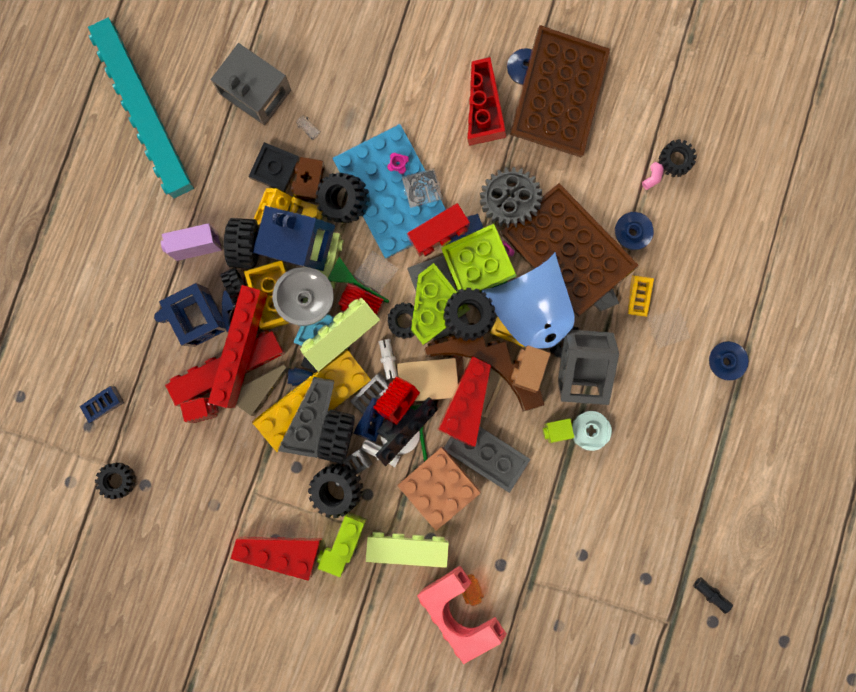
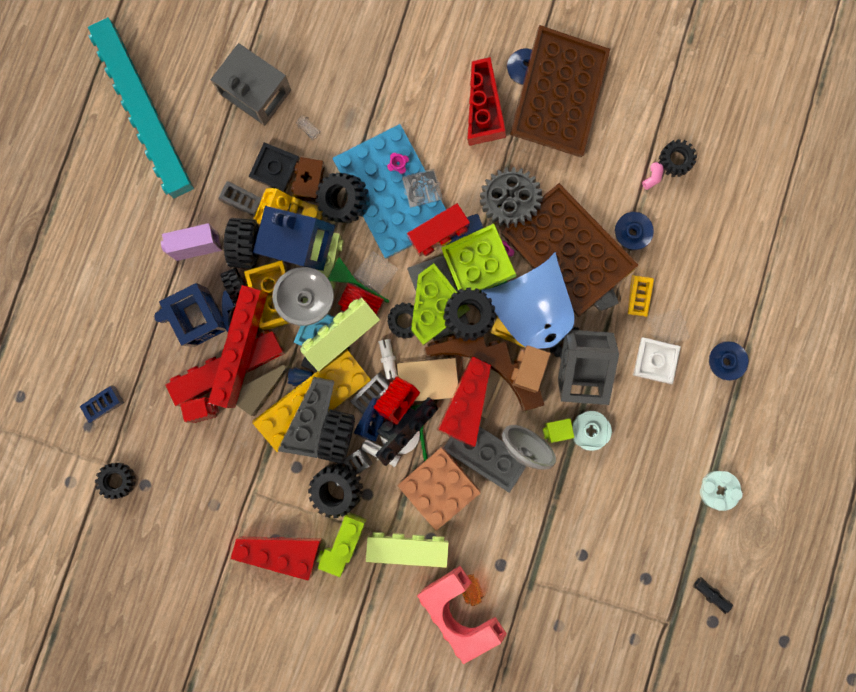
(236, 189): none -> flat silver slope
(528, 448): none -> light grey dish
(656, 360): none -> white tile
(731, 494): none -> light aqua plate

